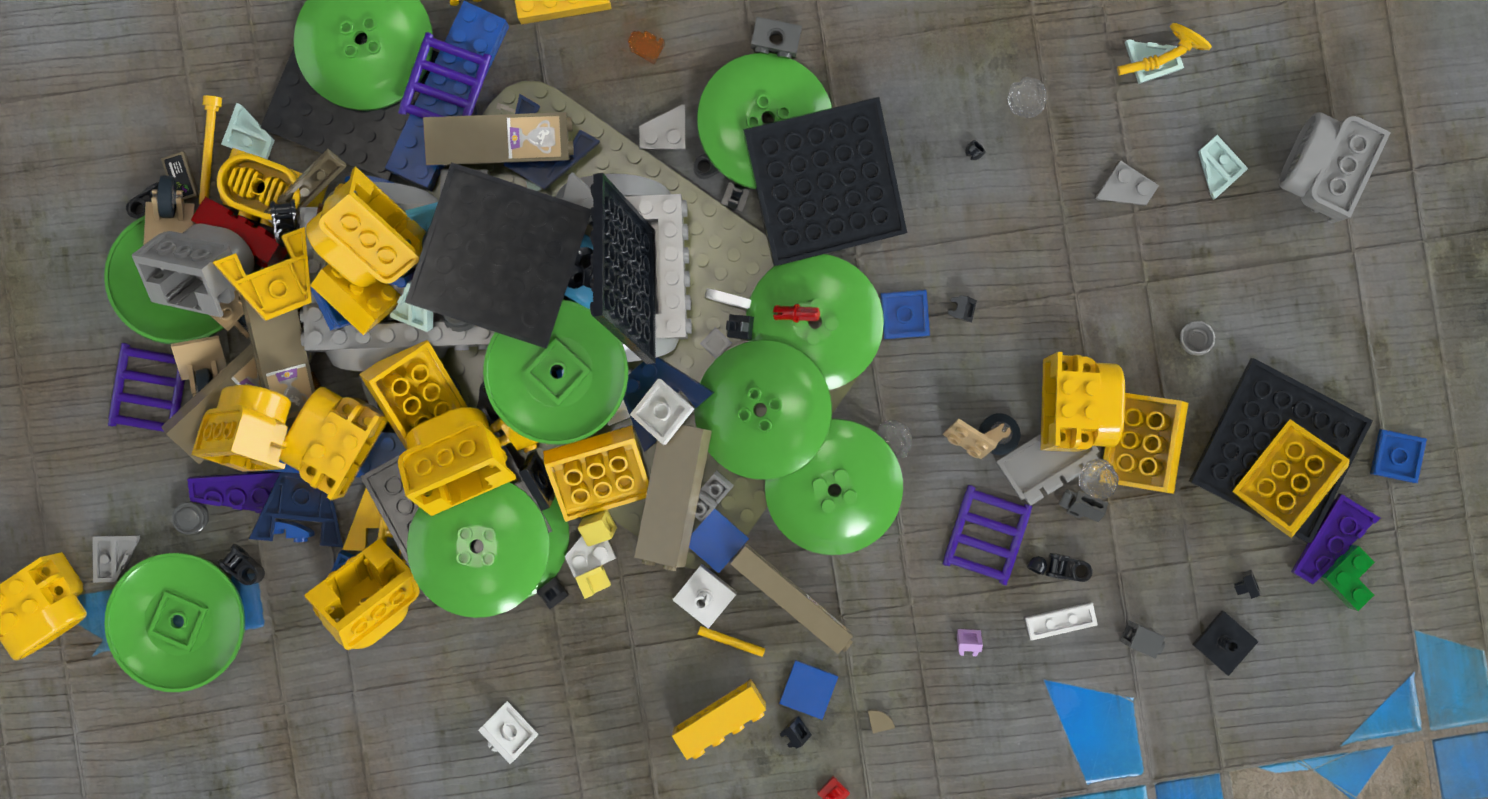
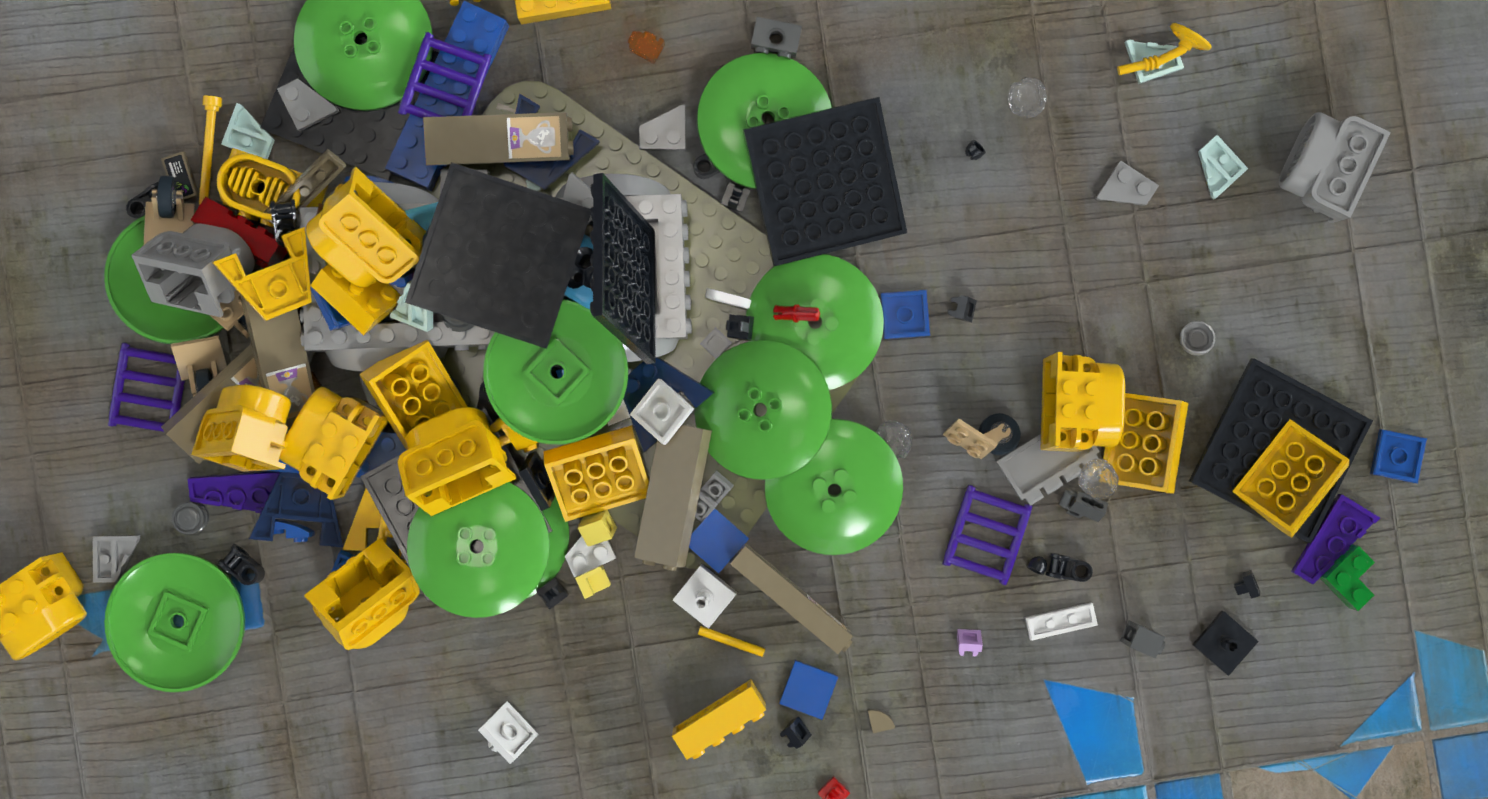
(305, 104): none -> light grey wing

